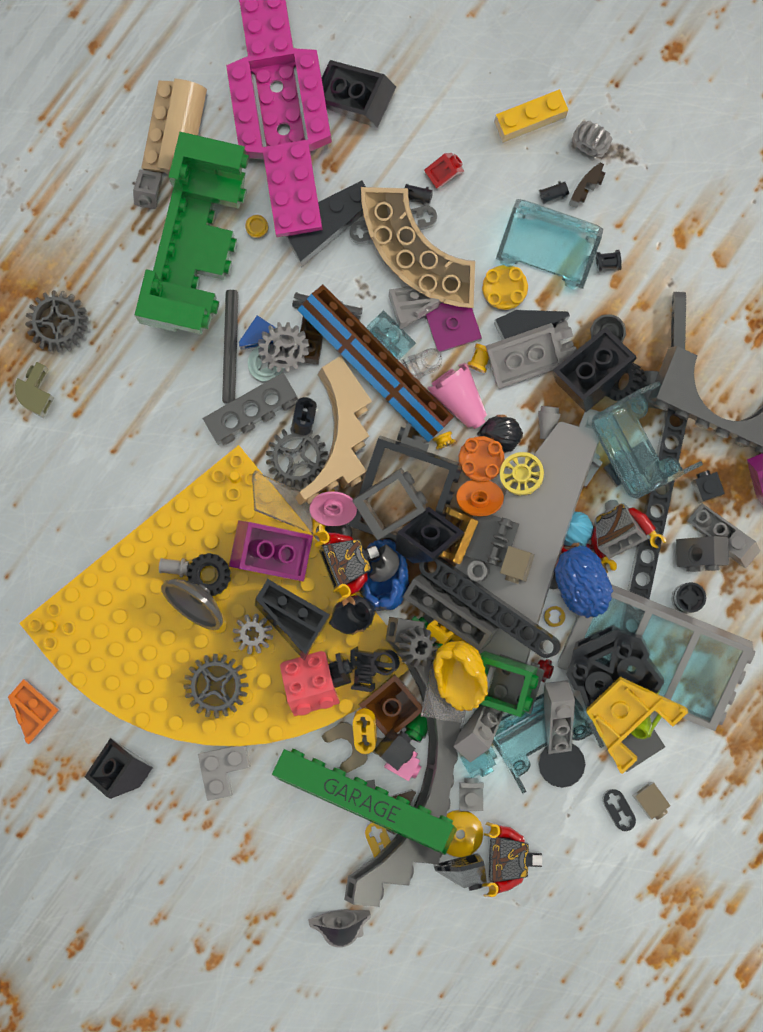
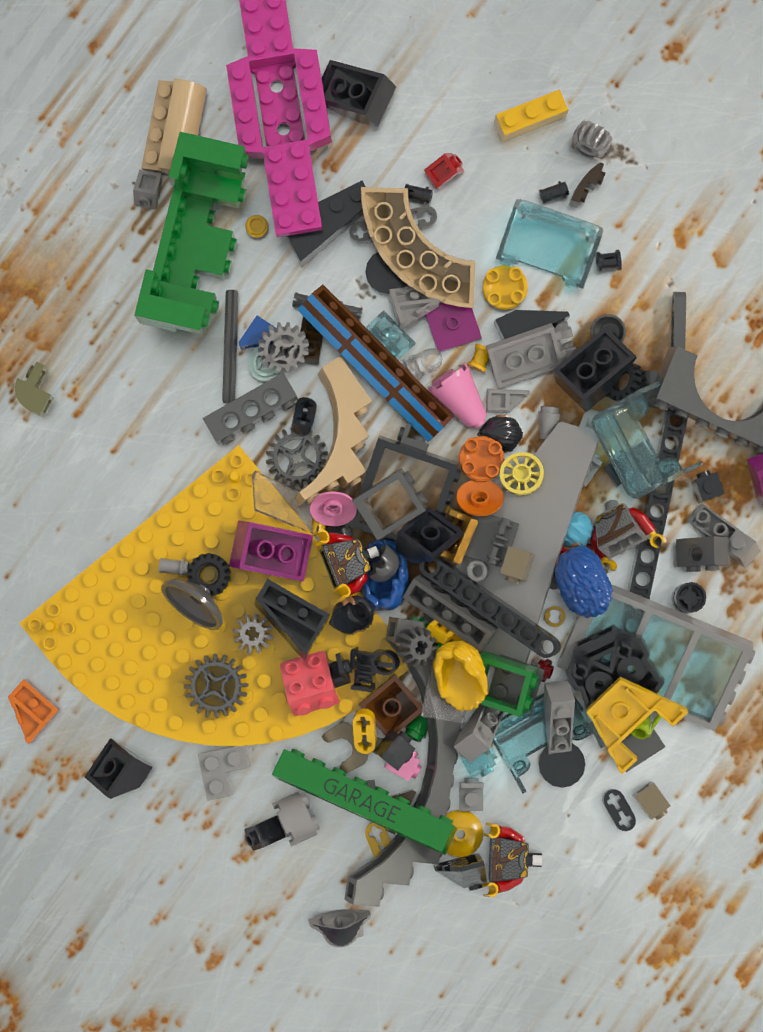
(67, 321): dark grey gear -> none
(264, 833): none -> black bracket
(296, 818): none -> light grey brick
(381, 276): none -> black tile
(444, 439): yellow bush -> none
(504, 399): none -> light grey tile

